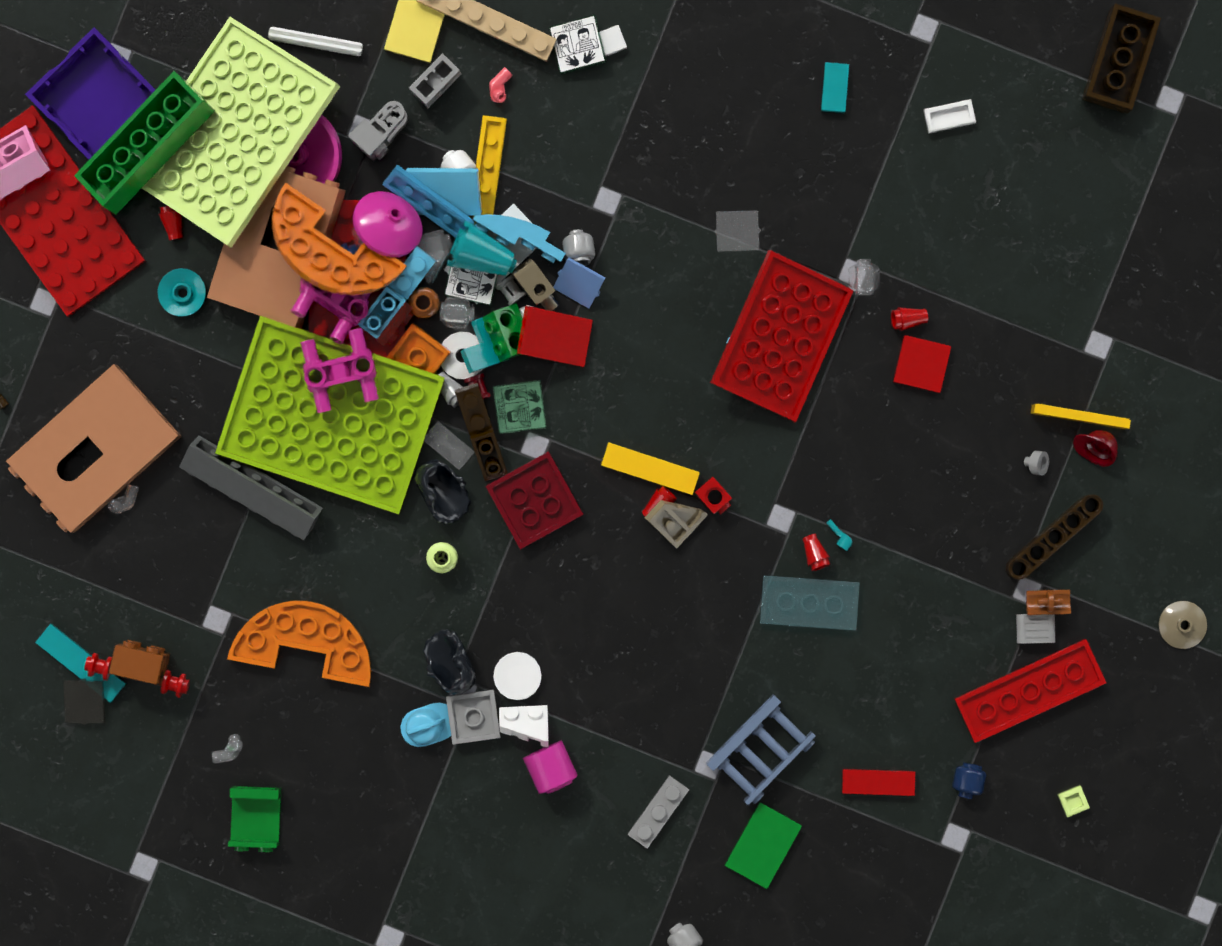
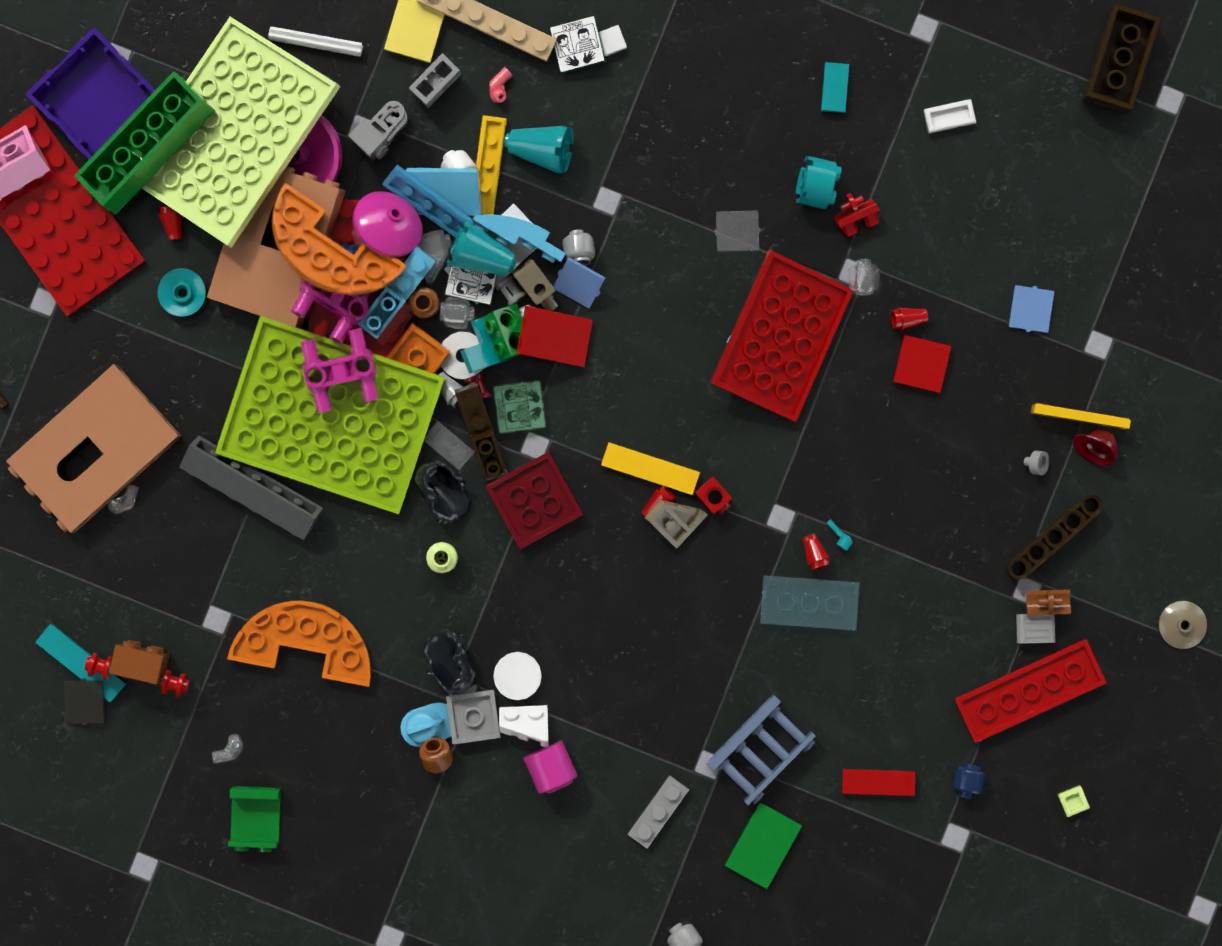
(436, 755): none -> dark orange head
(542, 146): none -> teal cone
(817, 182): none -> teal brick
(854, 210): none -> red hips
(1031, 309): none -> medium blue piece

